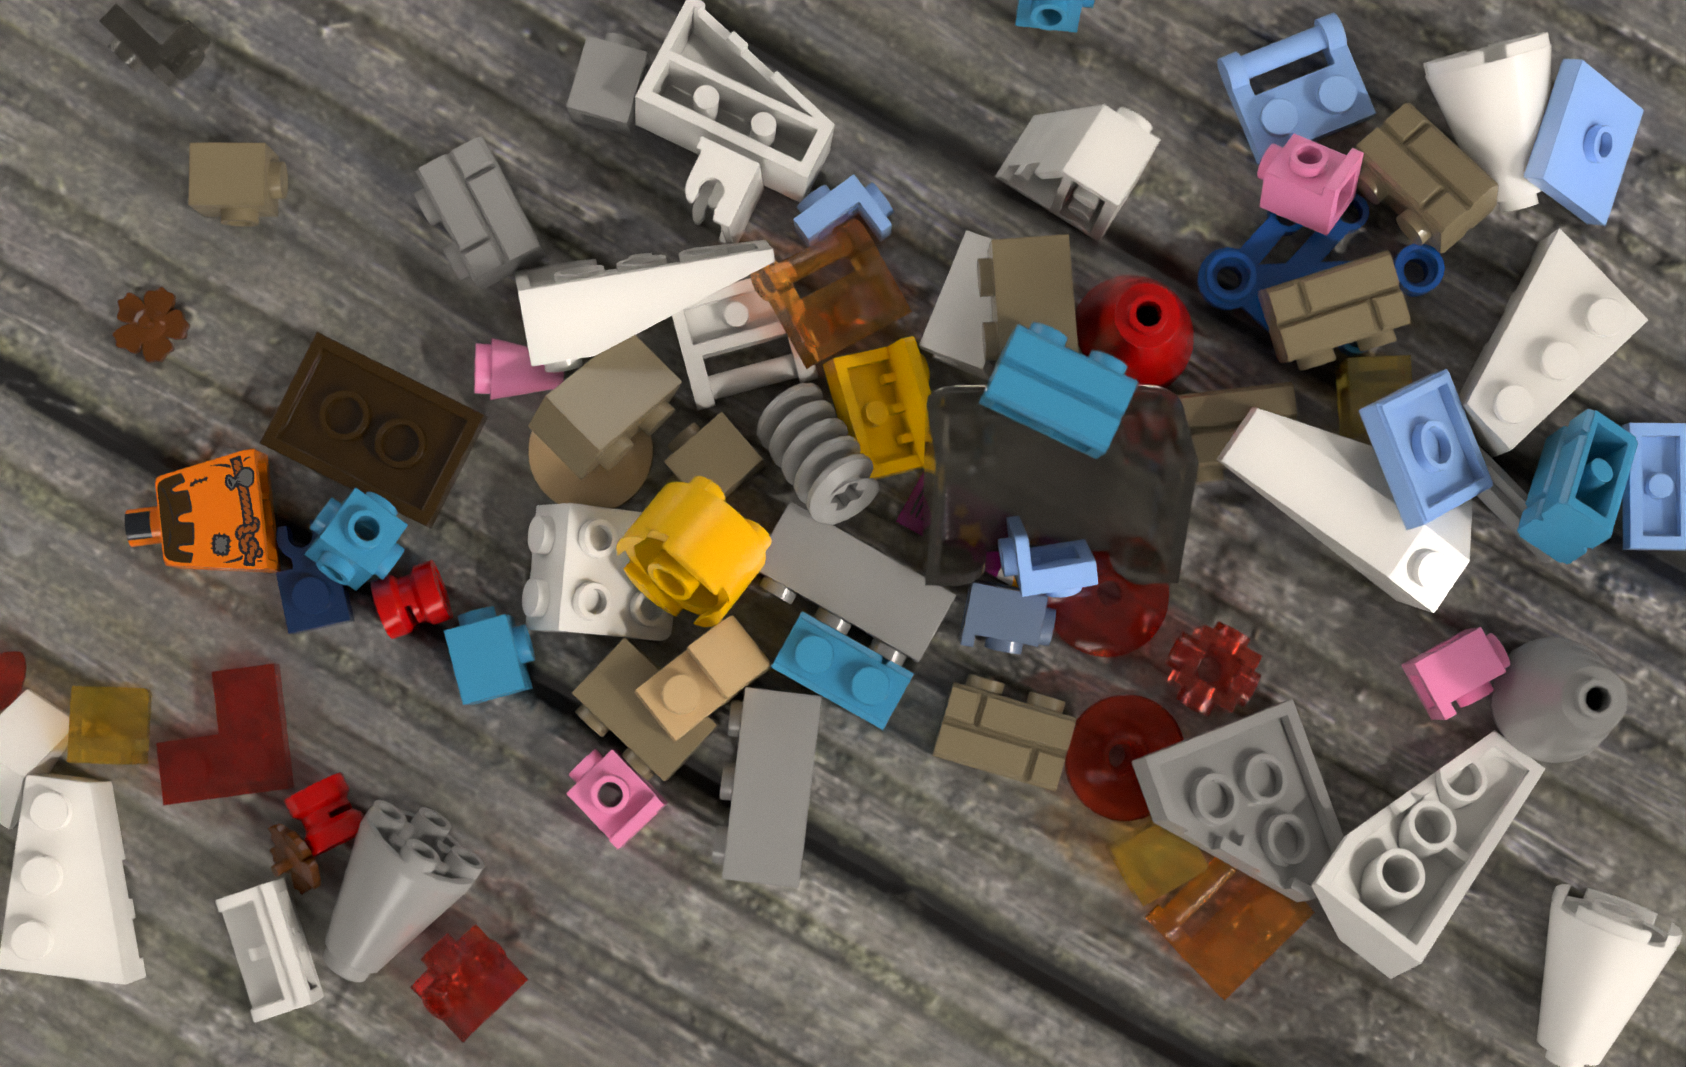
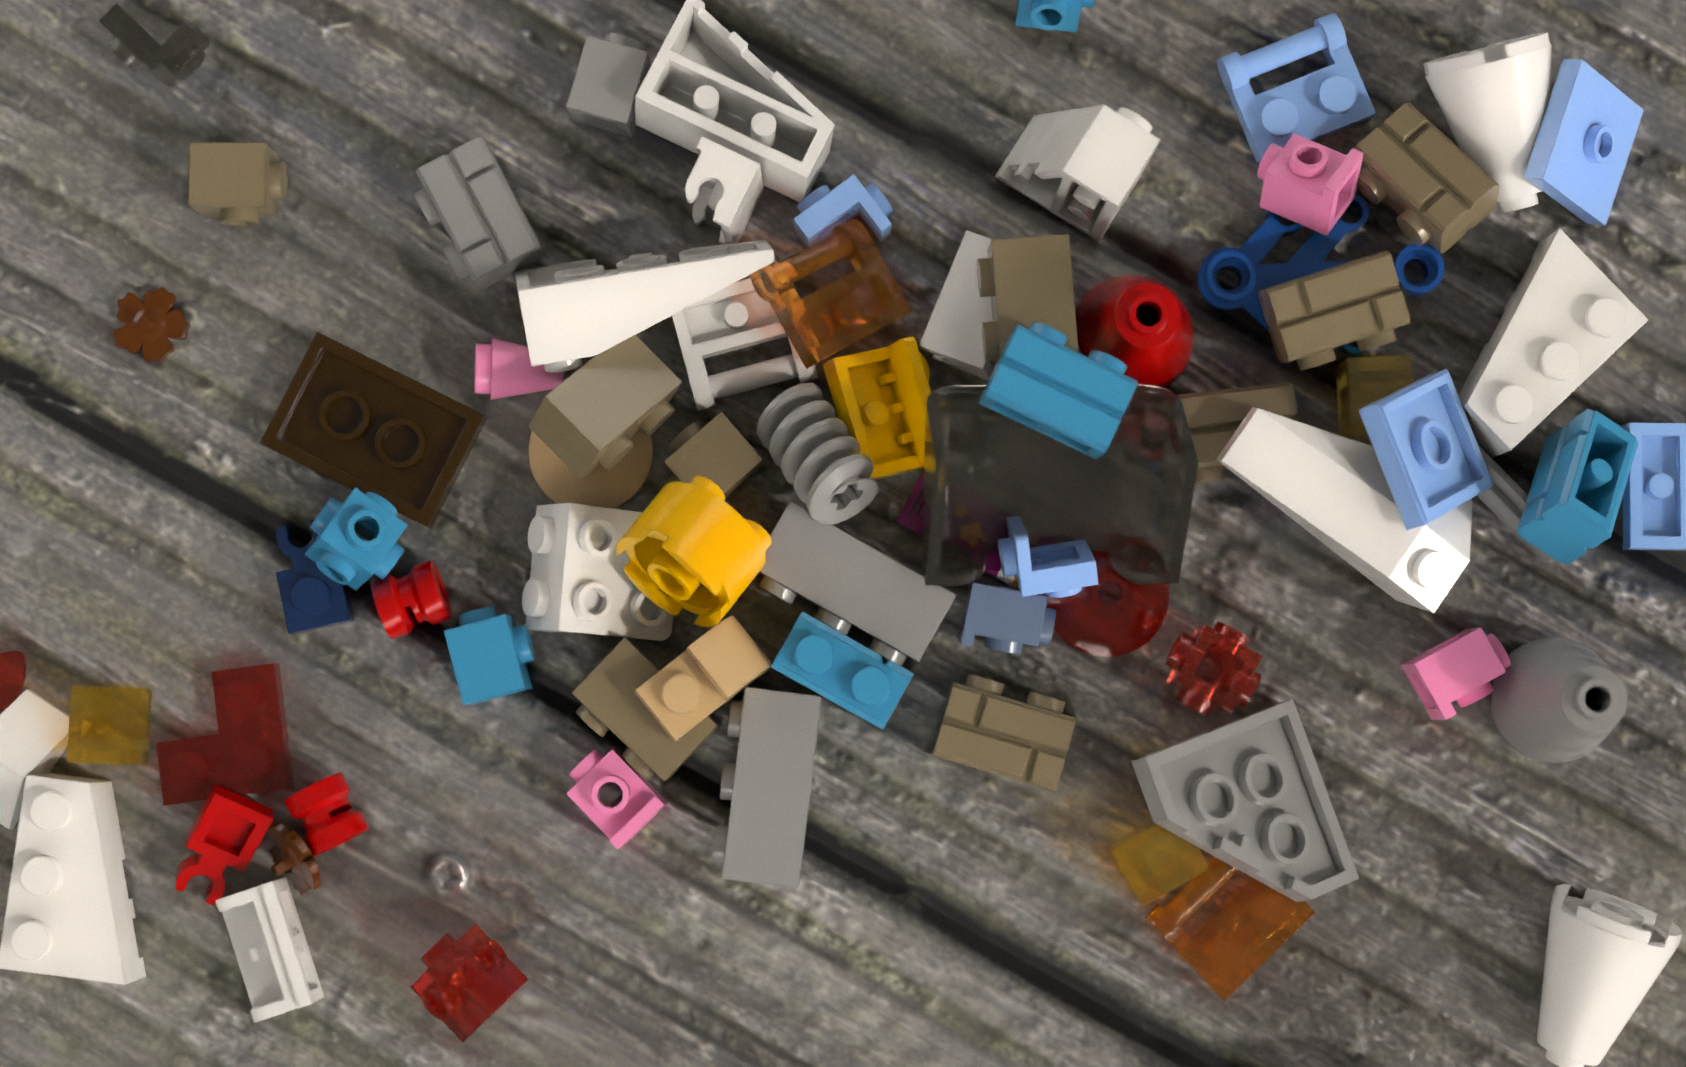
(212, 516): orange torso -> none
(223, 835): none -> red plate
(394, 887): light grey cone -> none
(1118, 719): clear red dish -> none
(1415, 859): white wedge -> none

